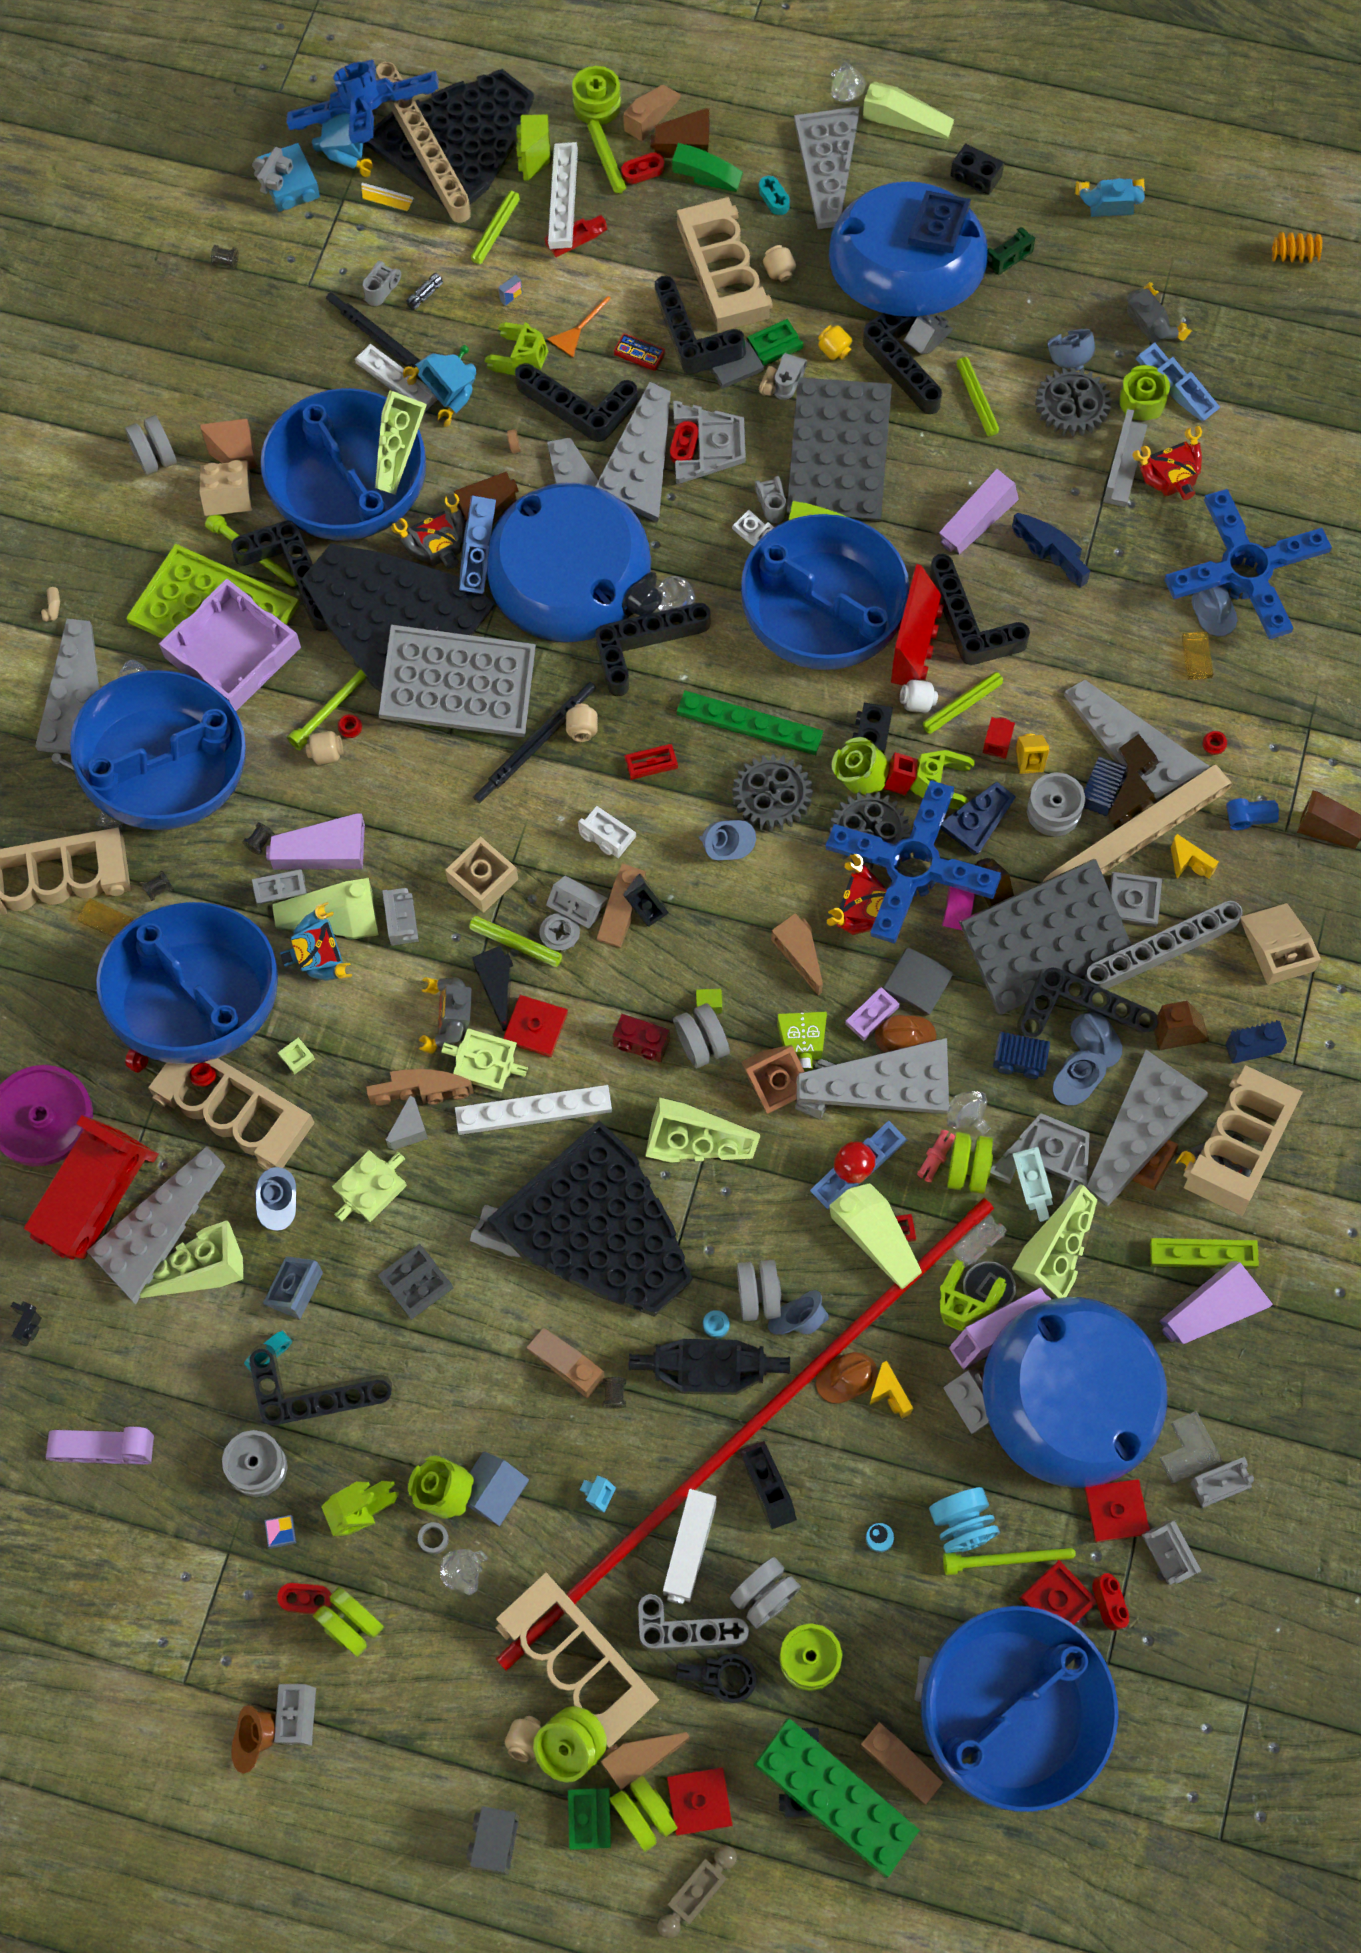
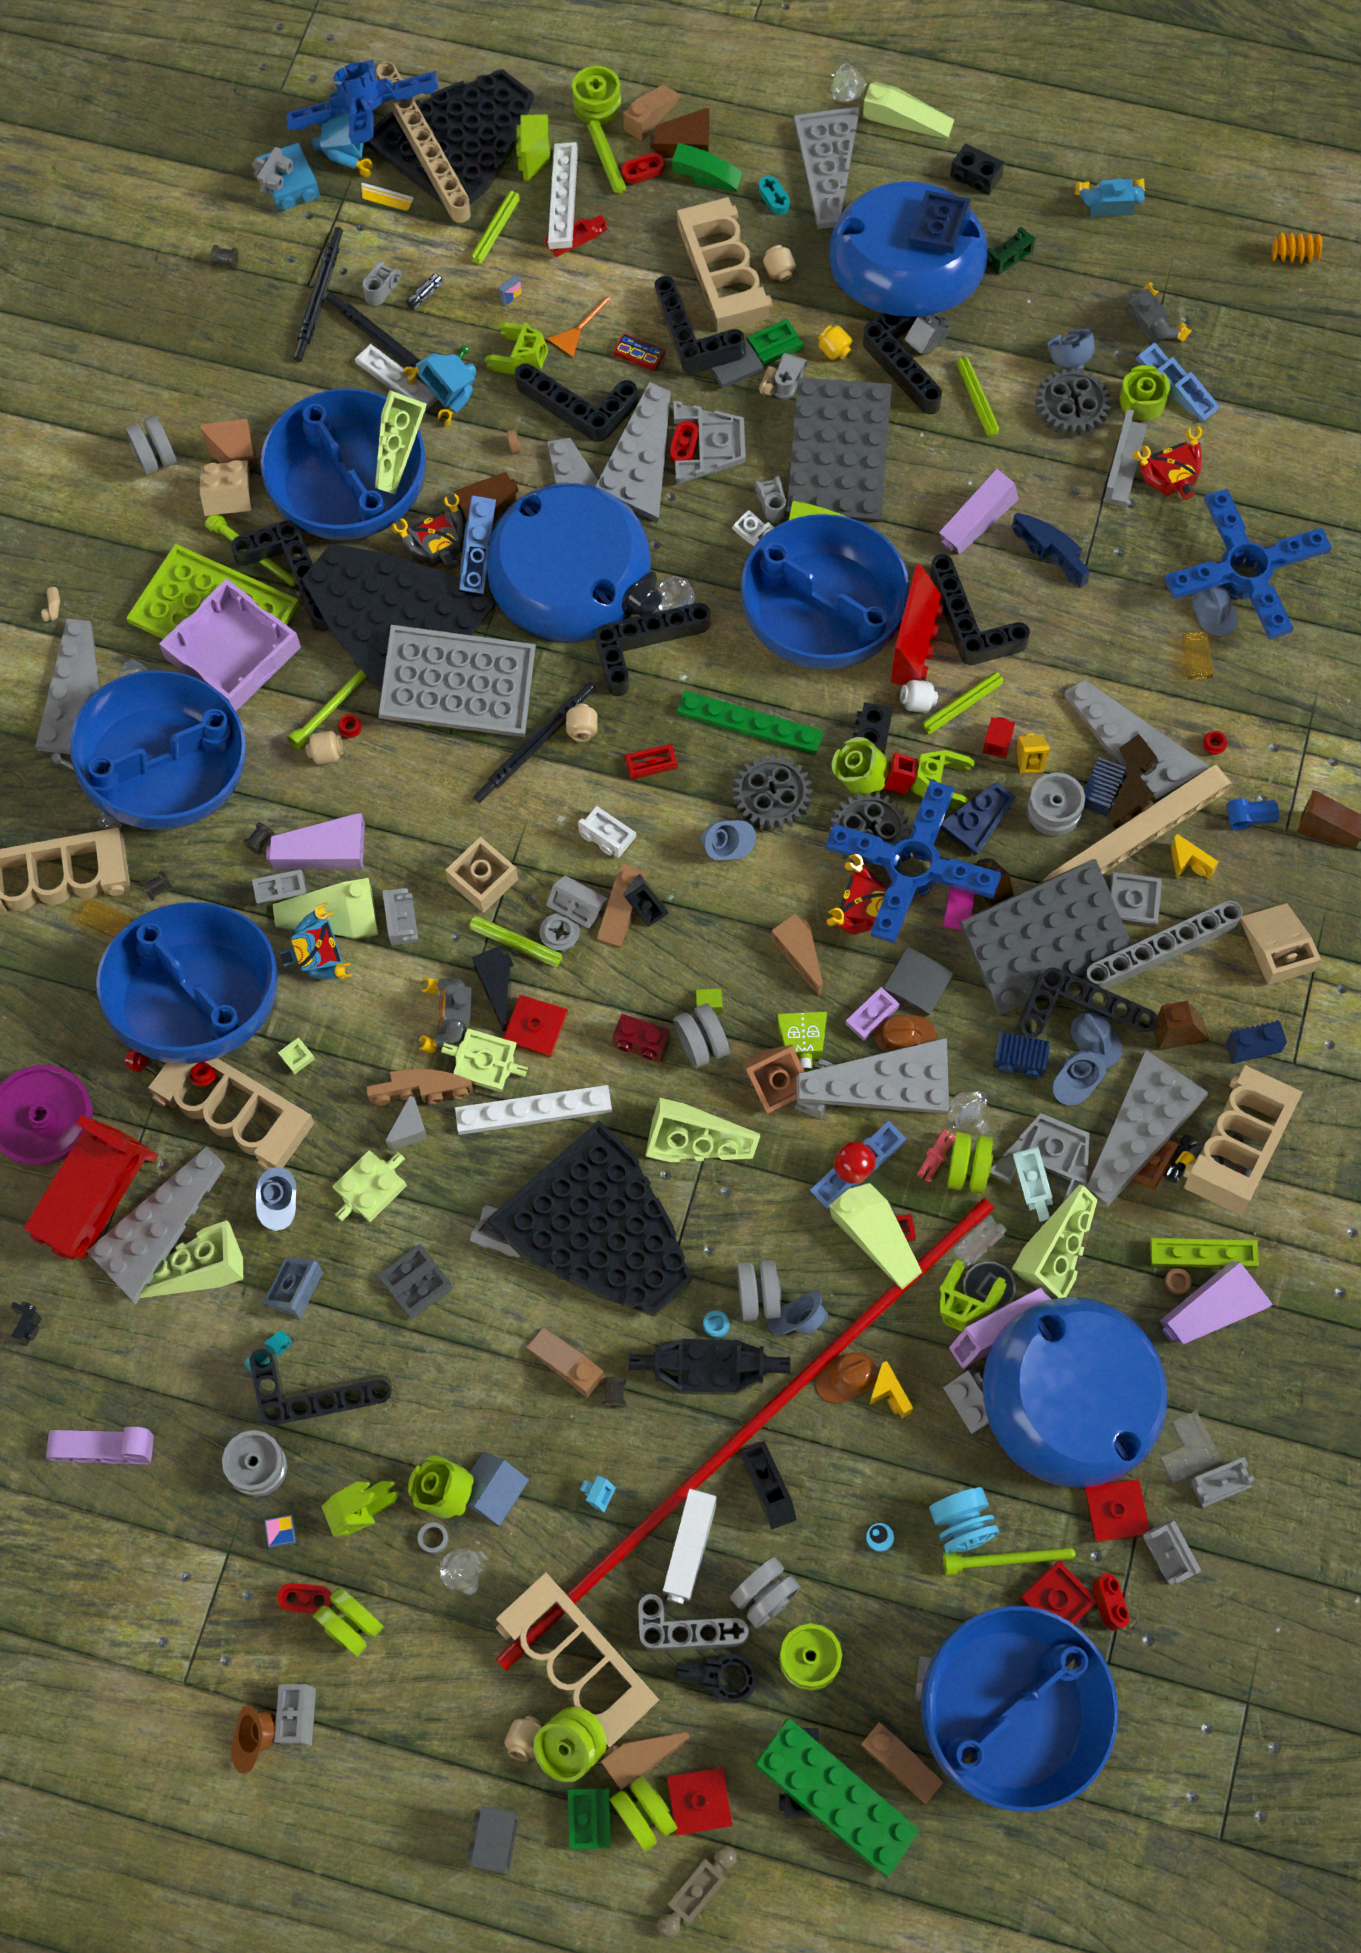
(318, 294): none -> black axle
(1173, 1173): none -> black axle
(1177, 1282): none -> medium nougat tile

